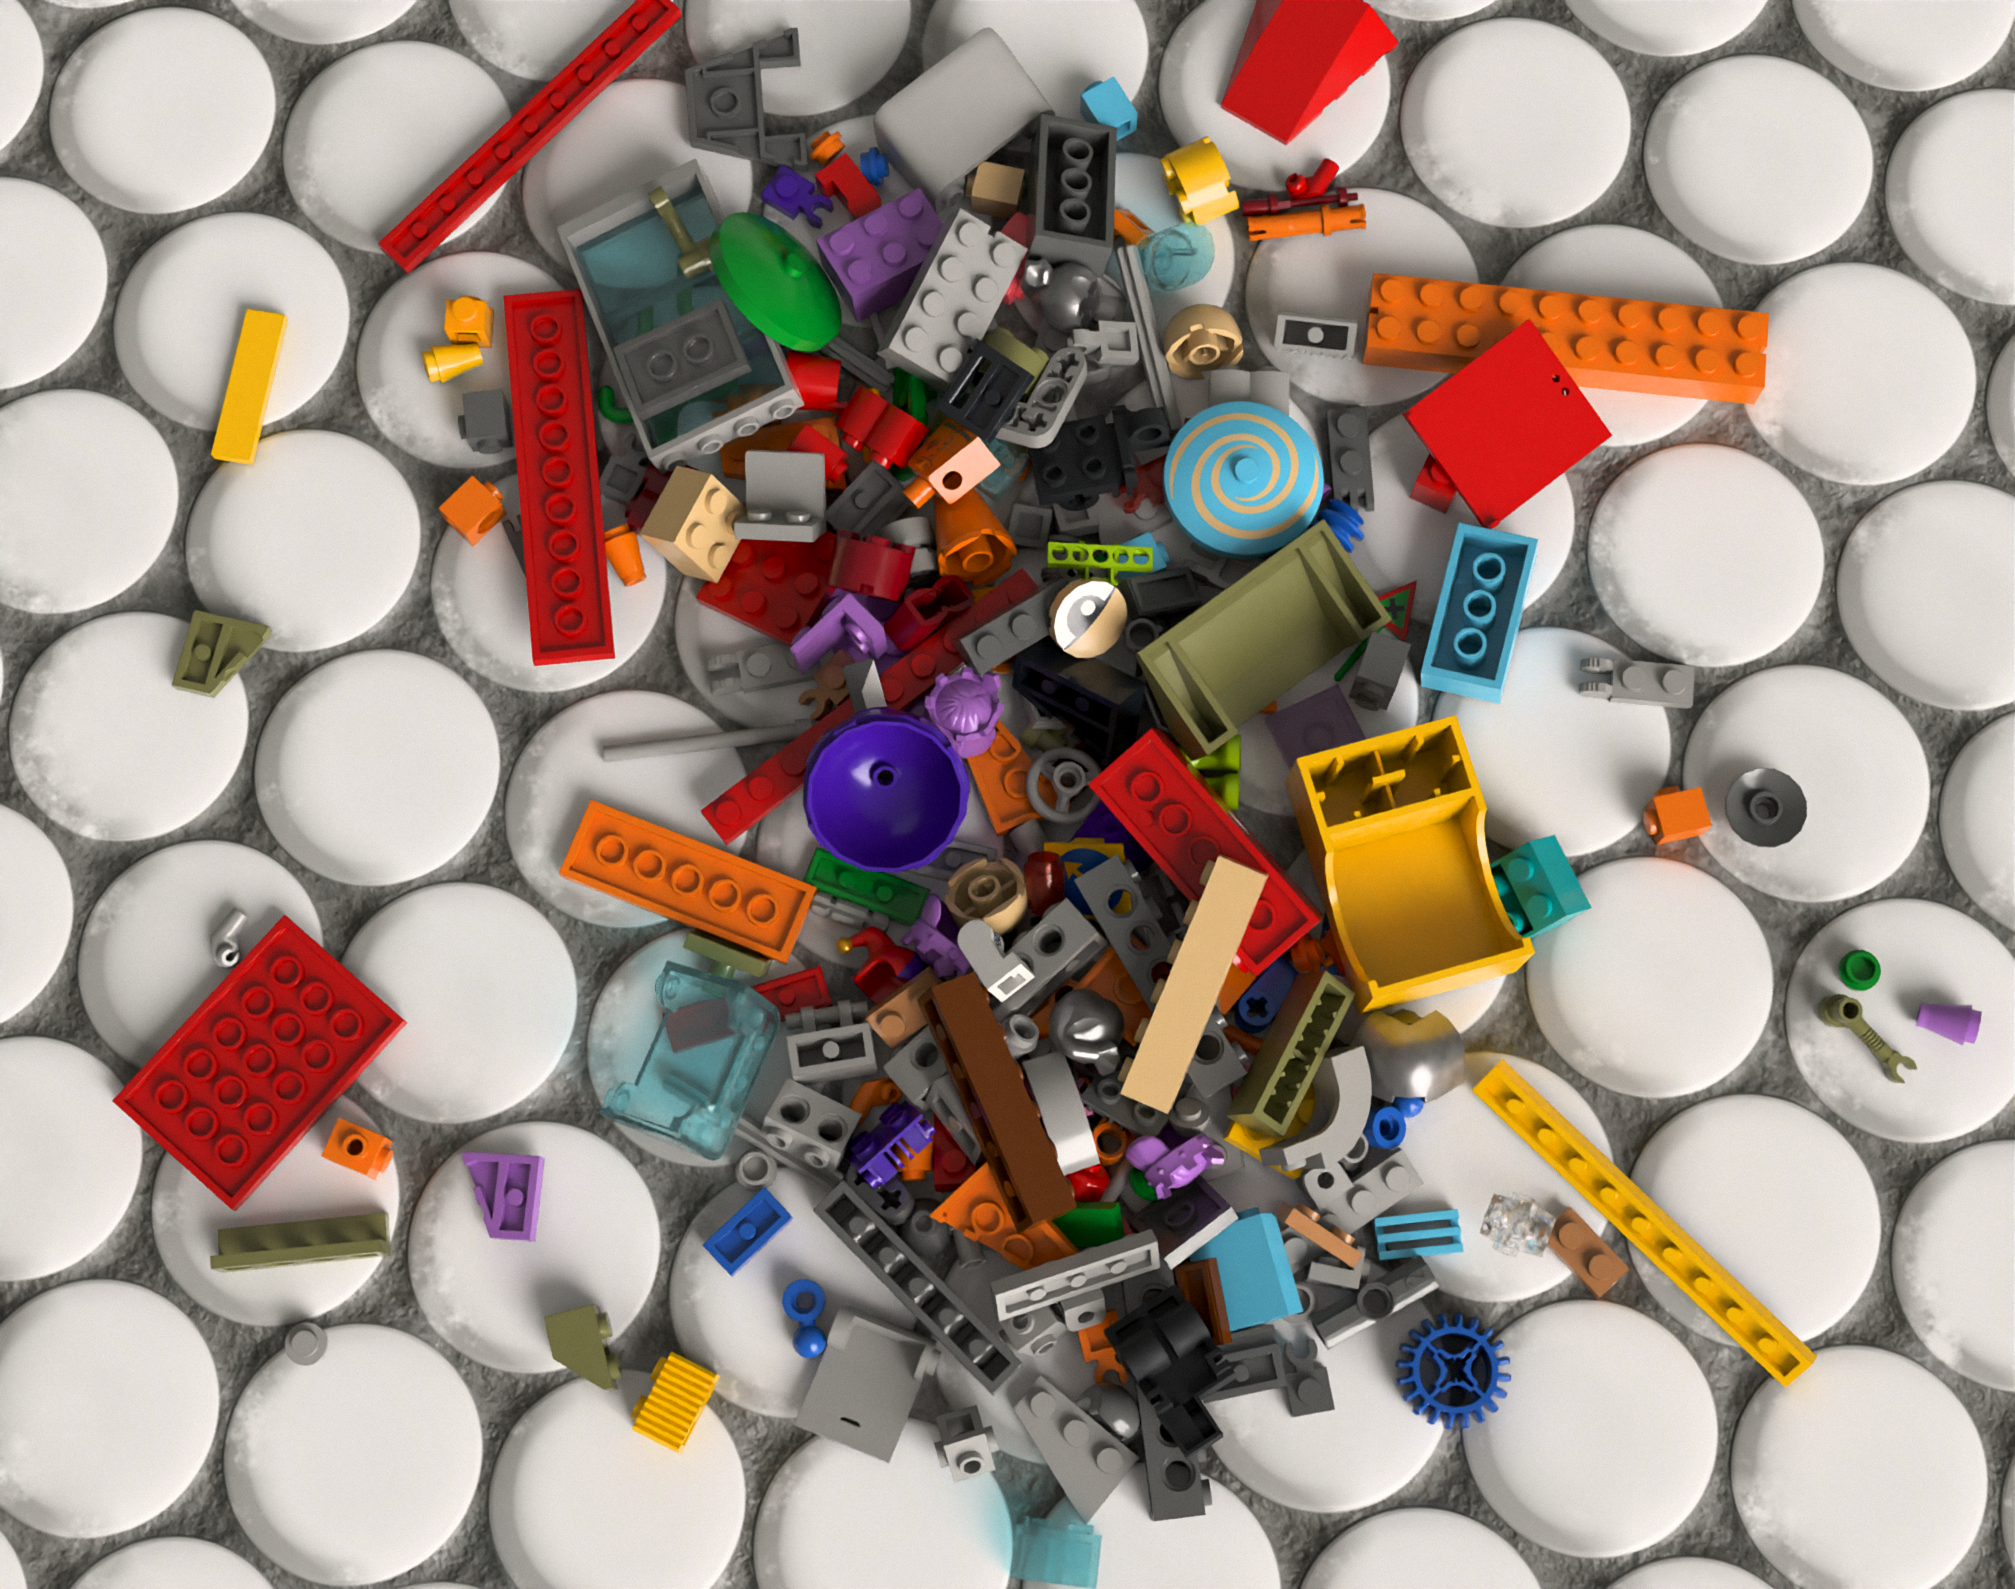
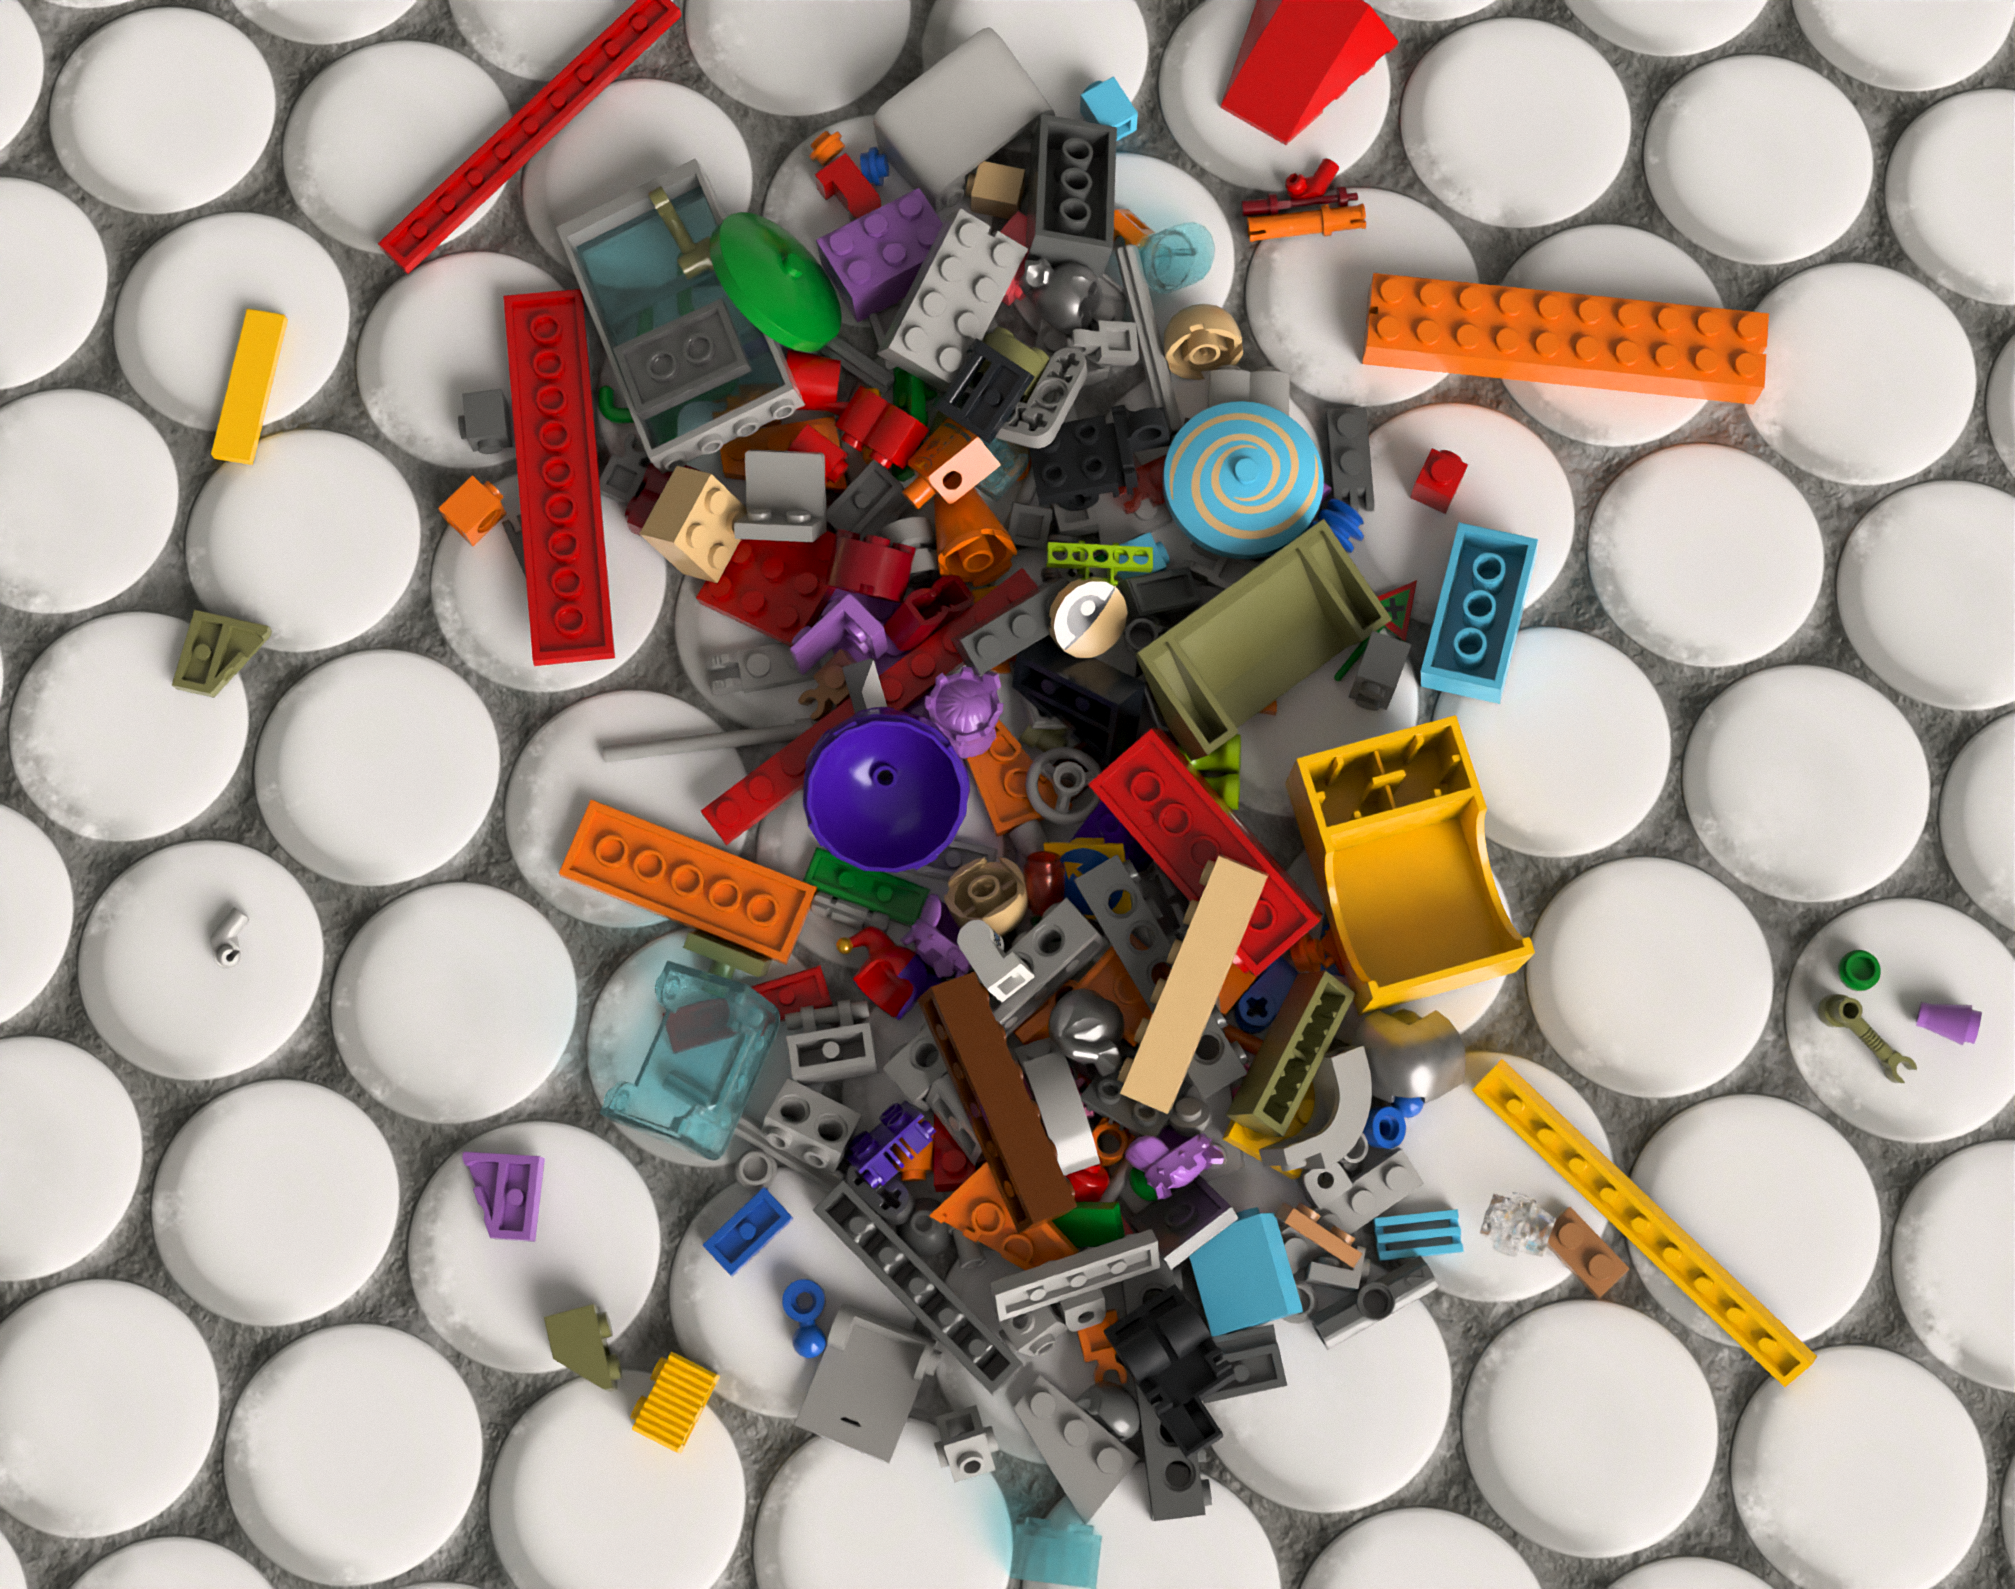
(259, 1062): red plate -> none
(302, 1243): olive fence -> none
(306, 1344): light grey plate -> none
(358, 1149): orange brick -> none
(449, 361): yellow cone -> none
(469, 315): light orange brick -> none
(624, 554): orange cone -> none
(729, 109): dark grey wing -> none
(794, 194): dark purple plate -> none
(875, 1094): orange arm -> none
(900, 1012): medium nougat plate -> none
(1020, 1034): light grey cone -> none
(1198, 181): yellow brick -> none
(1202, 1287): reddish brown tile -> none
(1308, 1387): dark grey plate -> none
(1314, 725): tile -> none
(1316, 334): light grey brick -> none
(1468, 1385): blue gear -> none
(1506, 425): door -> none
(1538, 887): teal slope -> none
(1640, 682): light grey hinge -> none
(1676, 815): orange brick -> none
(1776, 792): dark grey dish -> none

